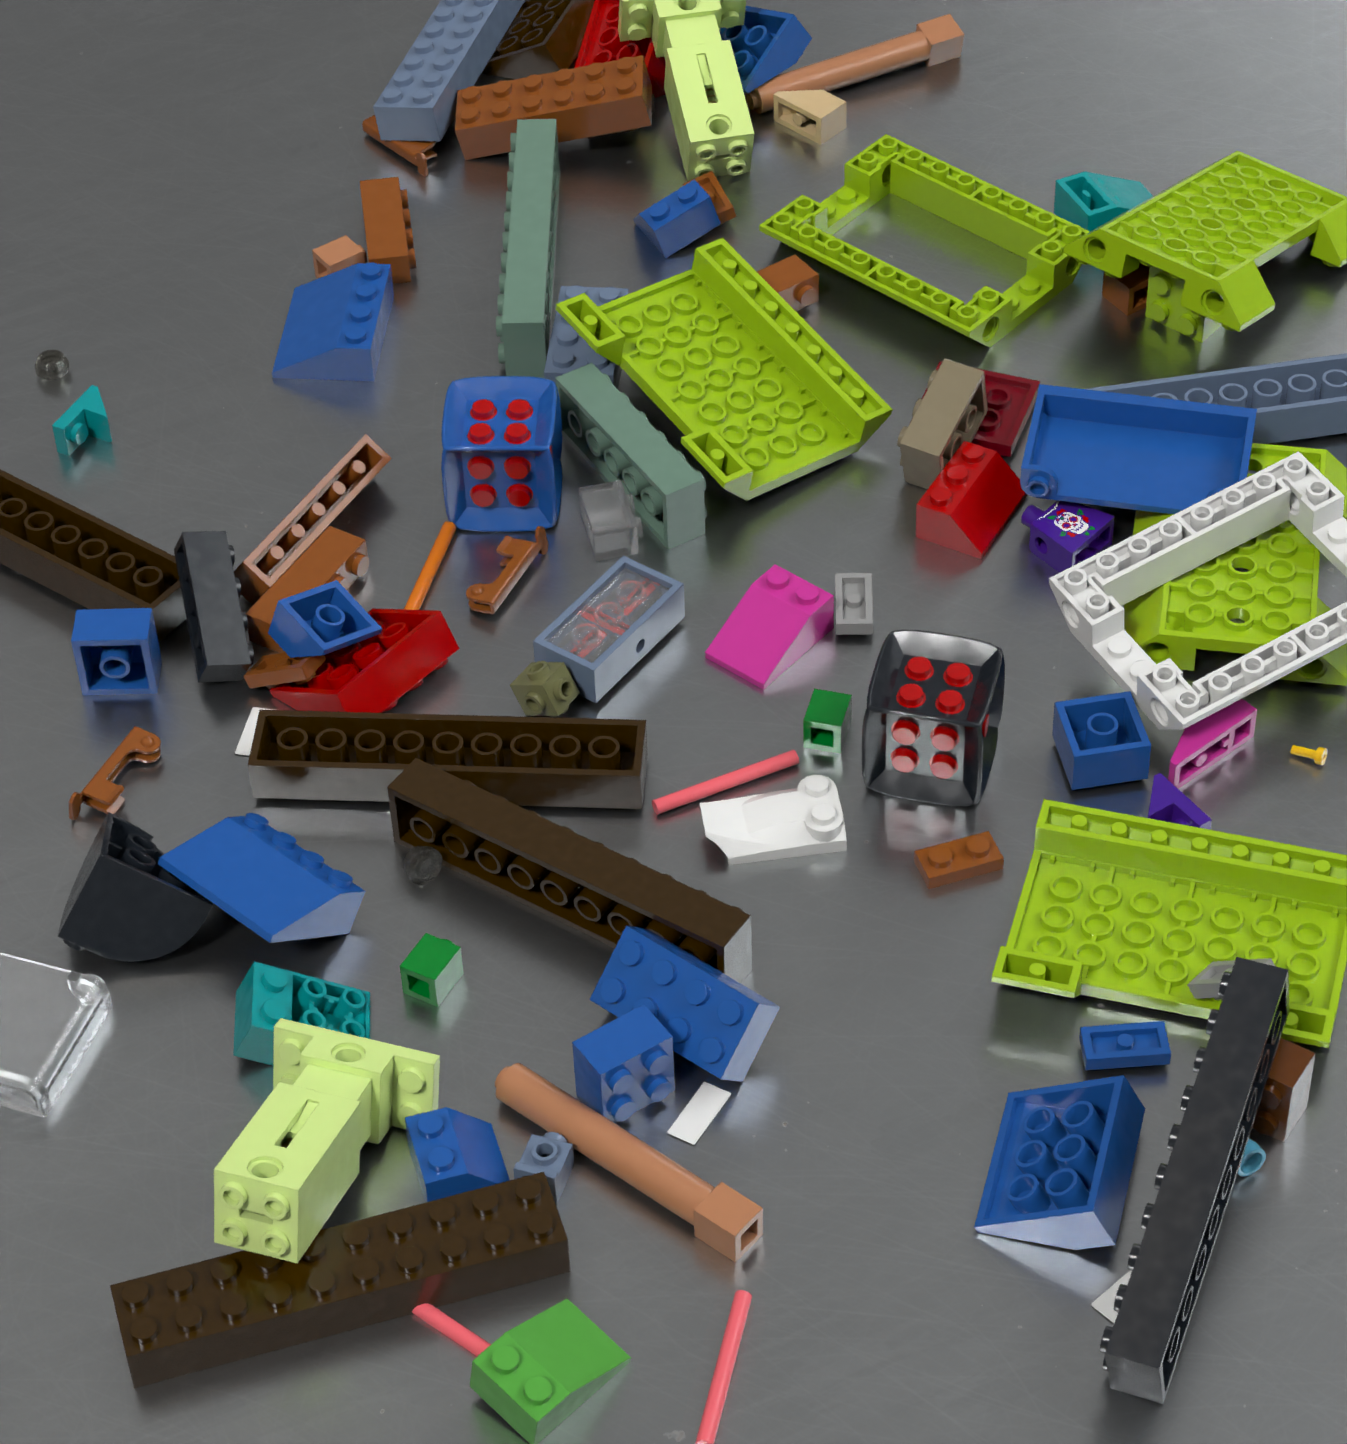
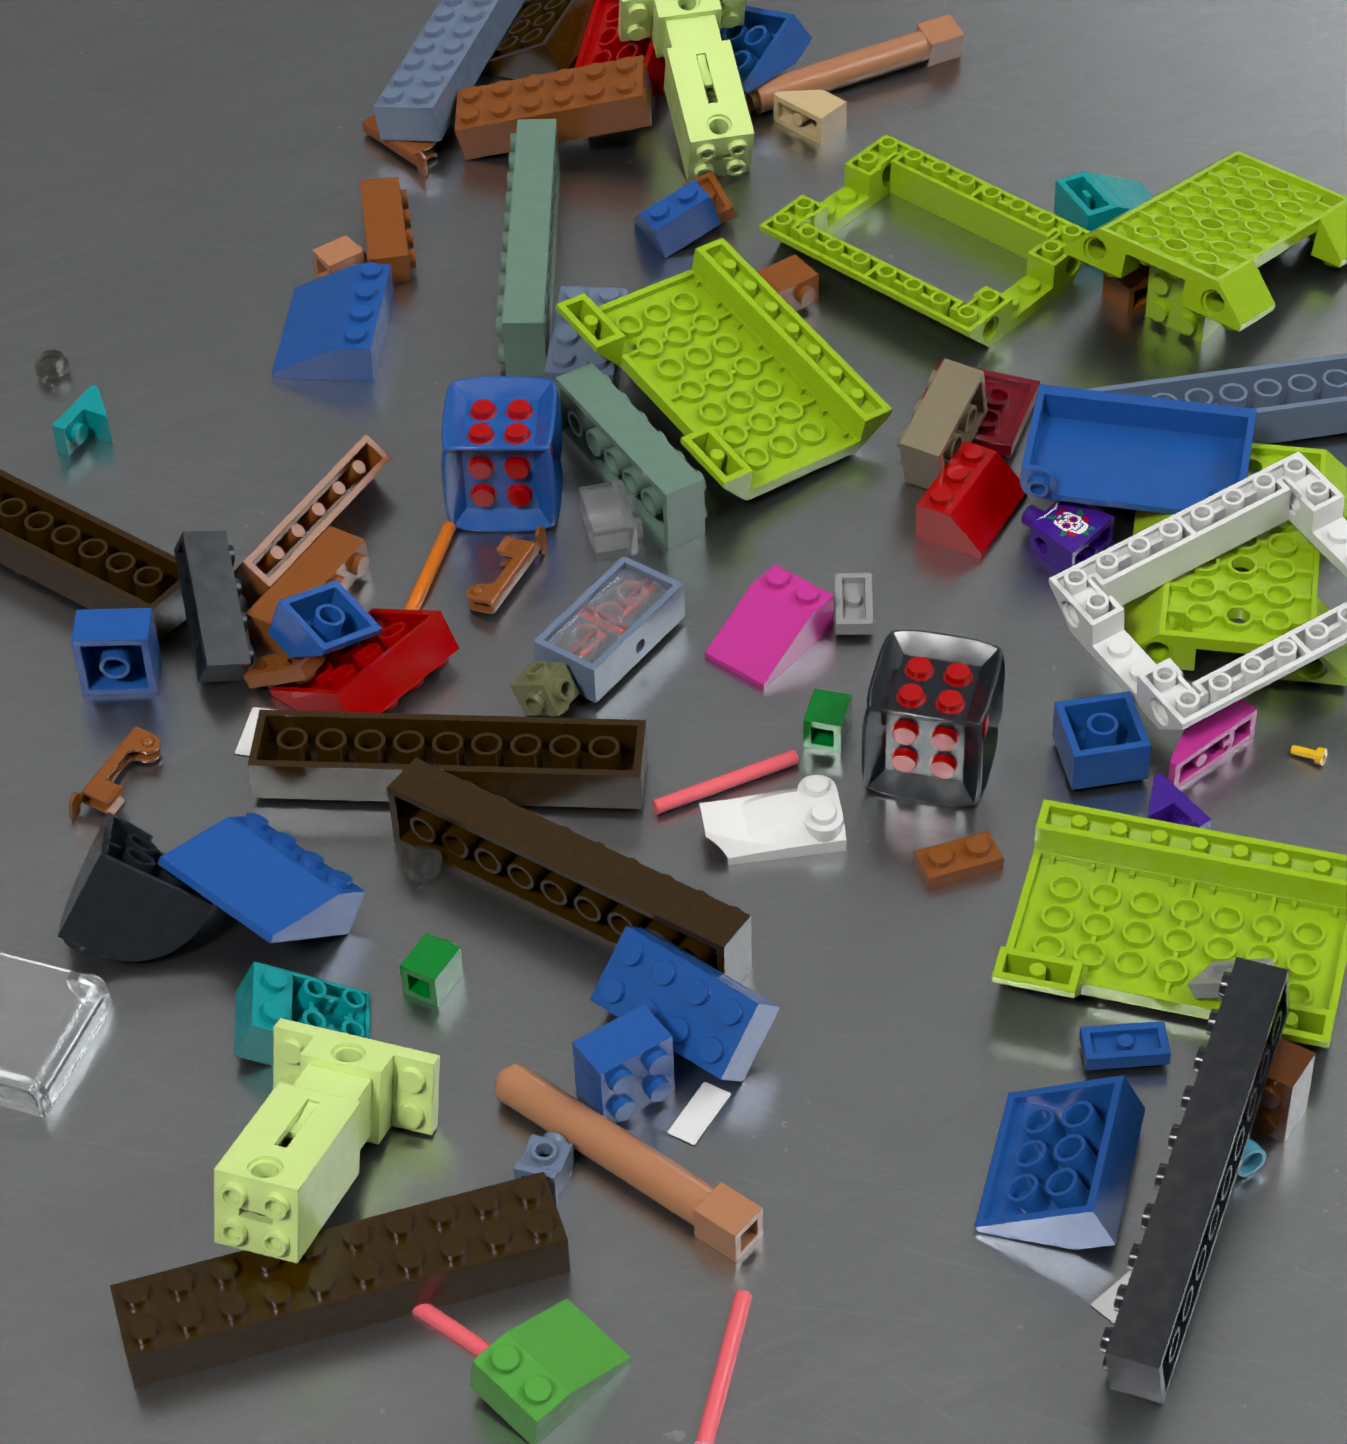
(453, 1153): blue slope -> none

